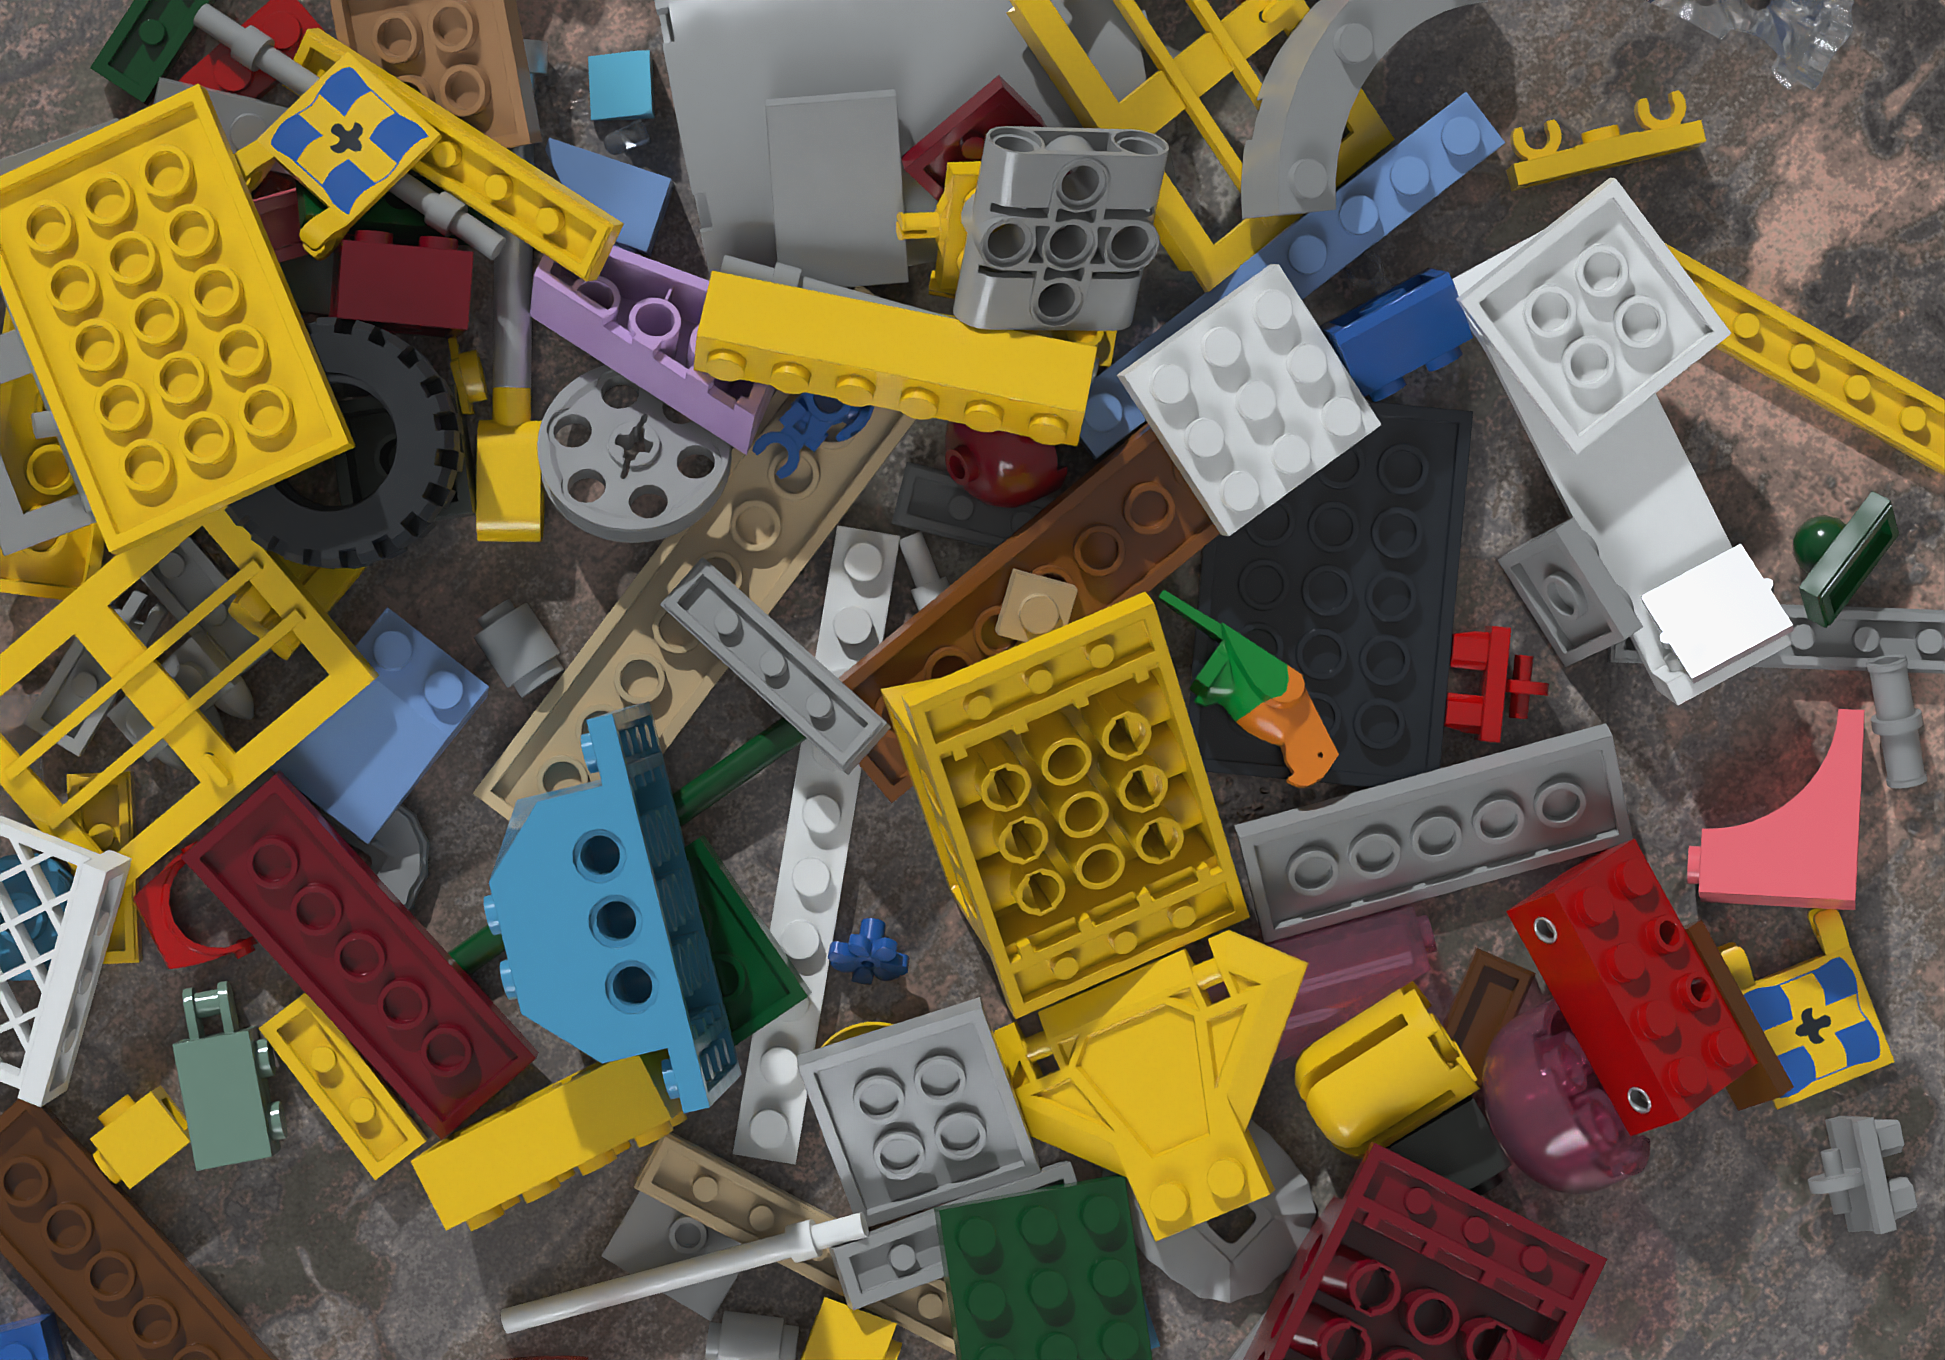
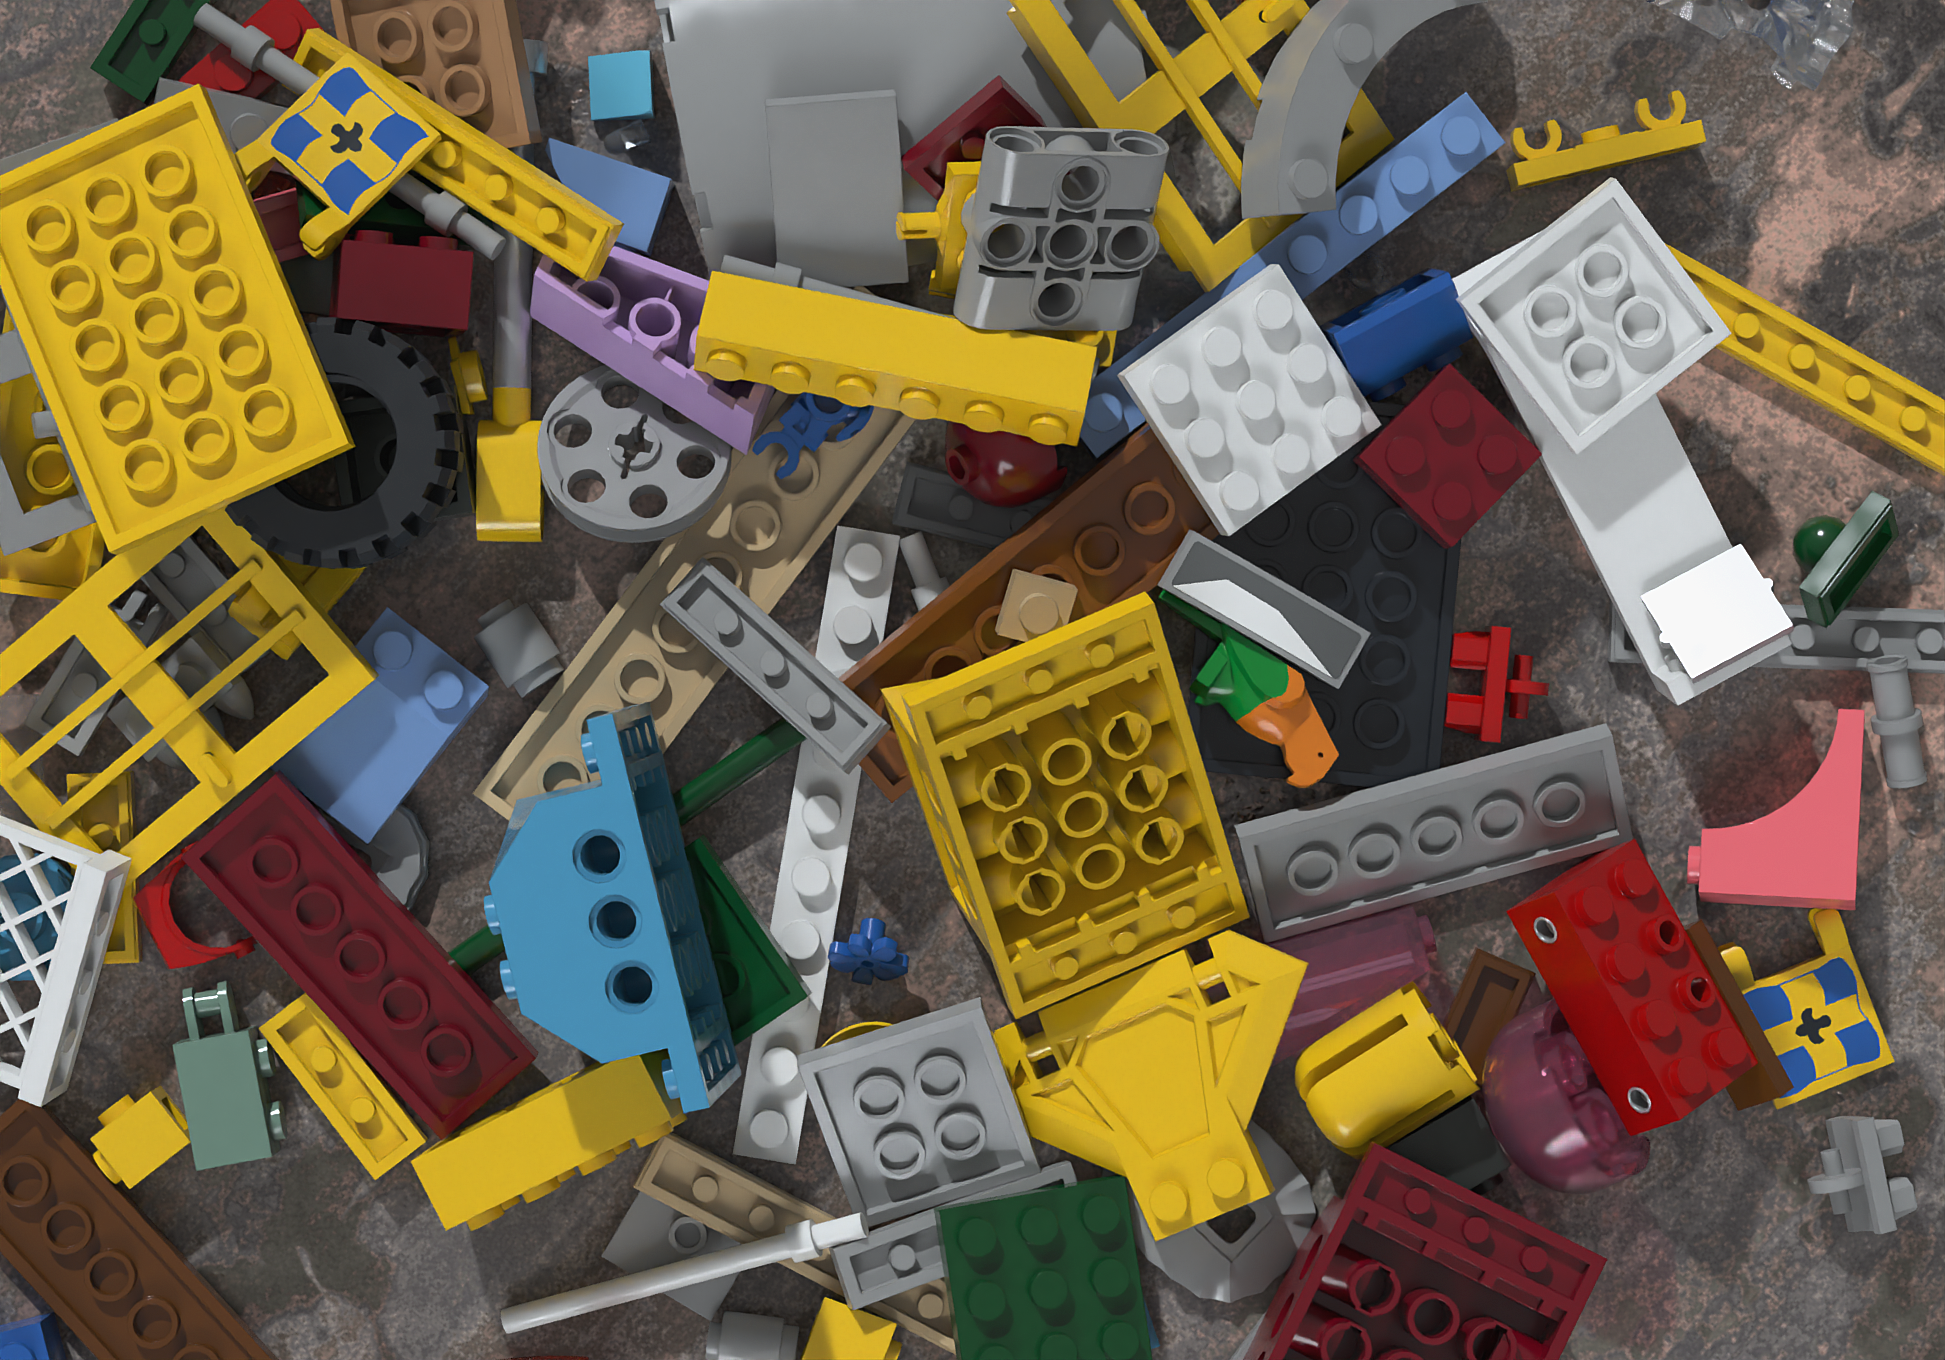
(1264, 609): none -> slope
(1447, 456): none -> dark red brick
(1571, 592): light grey plate -> none

